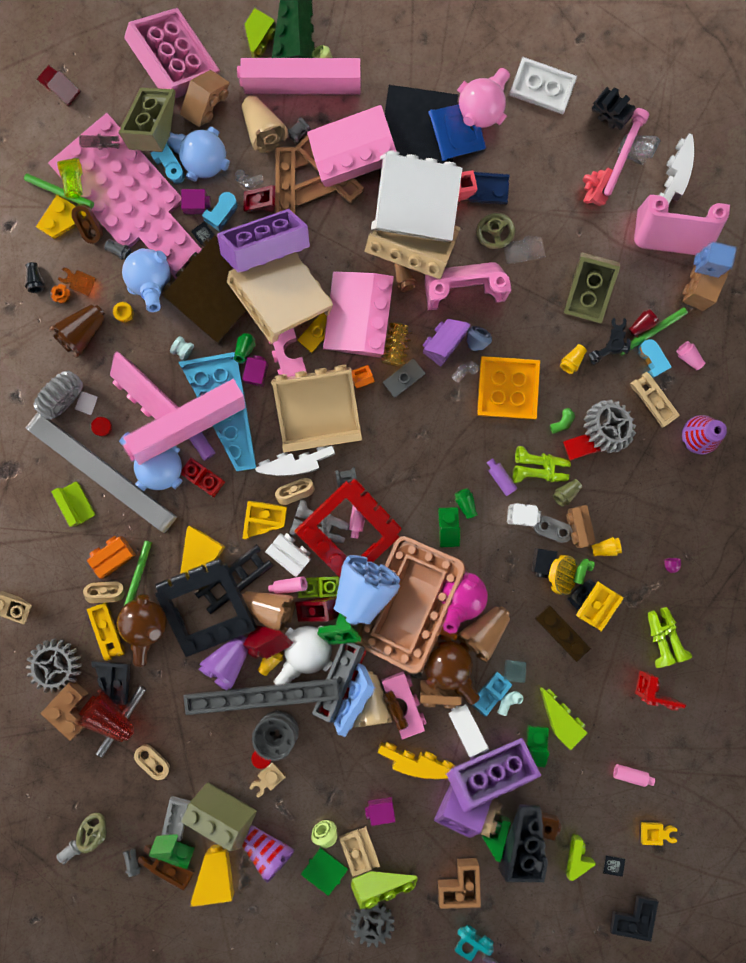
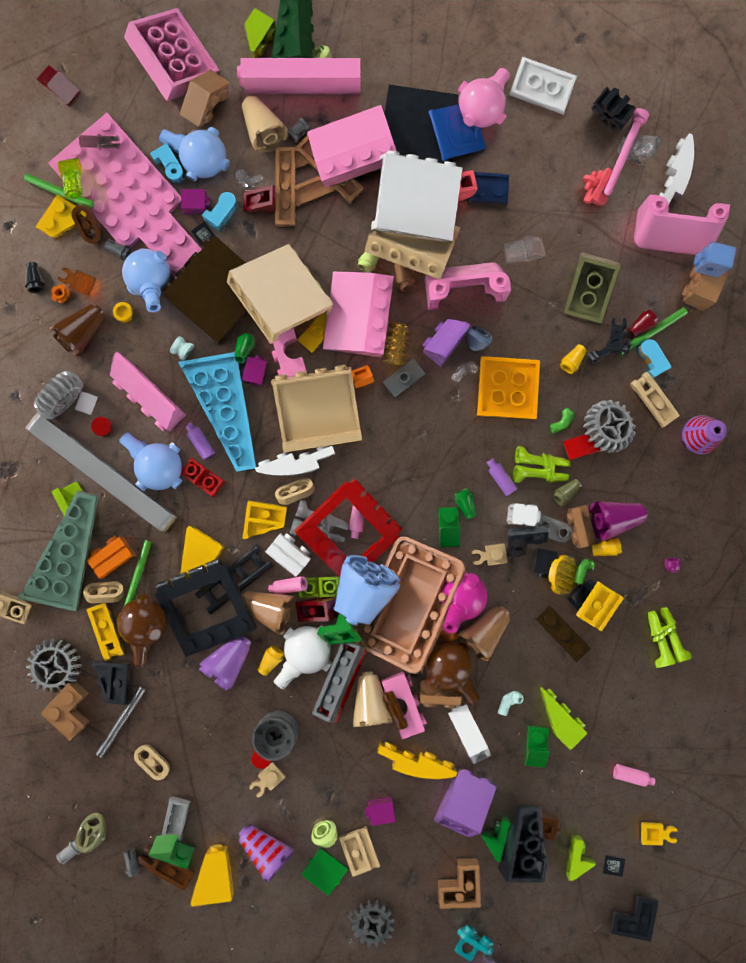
(62, 566): none -> sand green wing
(105, 718): clear red cone -> none
(149, 120): olive slope -> none
(184, 422): bright pink brick -> none
(219, 817): olive slope -> none
(262, 696): dark grey tile -> none
(263, 240): medium lavender brick -> none
(266, 642): dark red slope -> none
(344, 476): dark grey bush -> none
(351, 707): light blue wing -> none
(367, 262): none -> yellowish green cone
(380, 886): lime slope -> none
(490, 825): tan plate -> none
(491, 693): medium azure slope -> none
(493, 554): none -> tan plate
(493, 774): medium lavender brick -> none
(495, 221): olive piece -> none
(515, 671): clear light blue tile -> none
(519, 538): none -> black plate
(615, 518): none -> magenta cone
(648, 687): red bracket -> none
(690, 355): bright pink cone -> none

